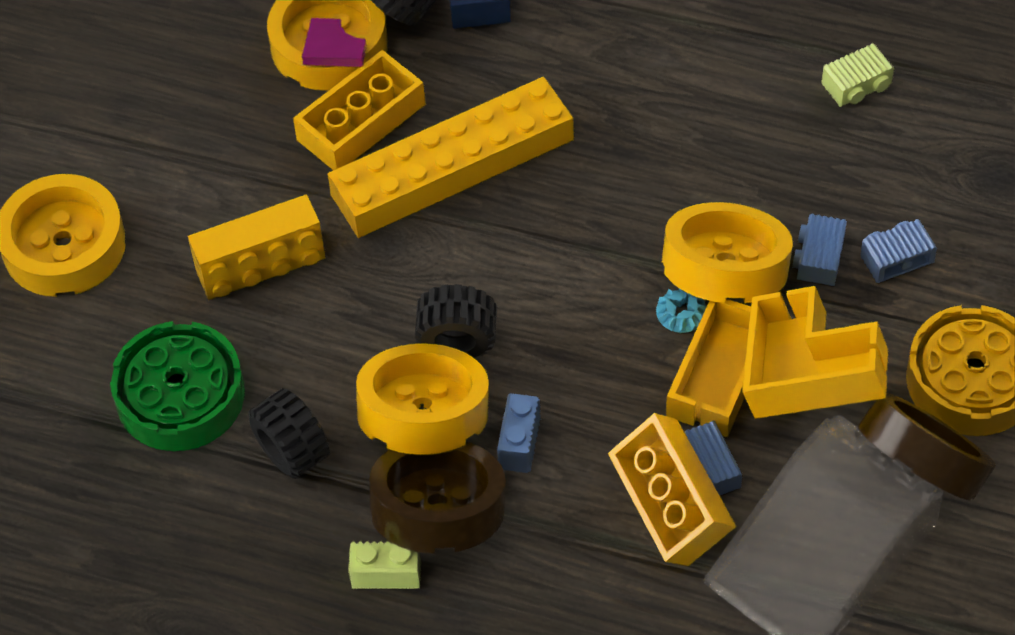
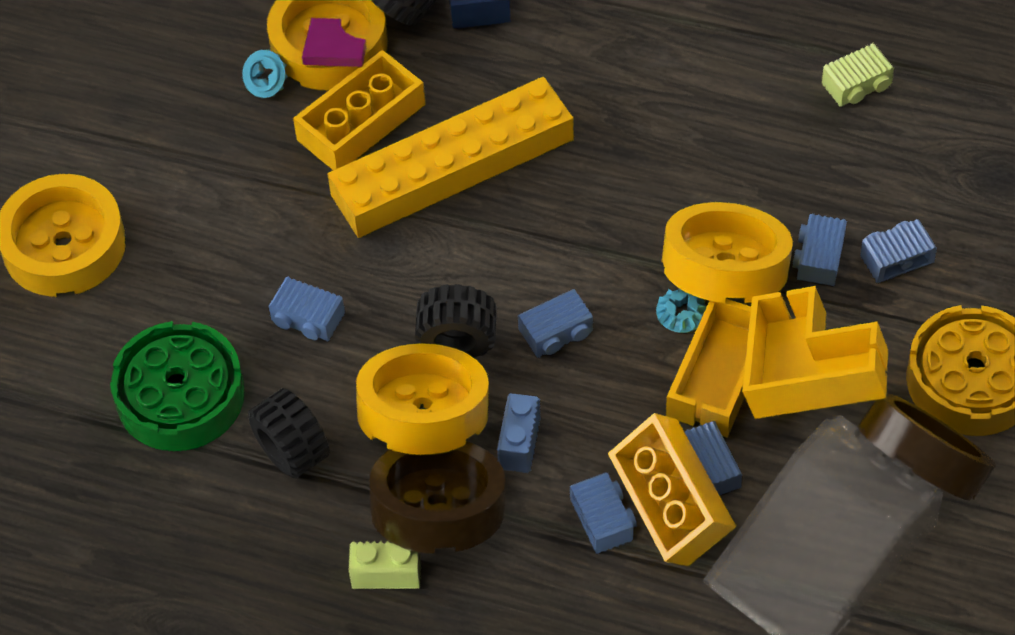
(254, 68): none -> medium azure gear
(257, 247): yellow brick -> none
(306, 309): none -> medium blue brick
(556, 323): none -> medium blue brick
(602, 512): none -> medium blue brick

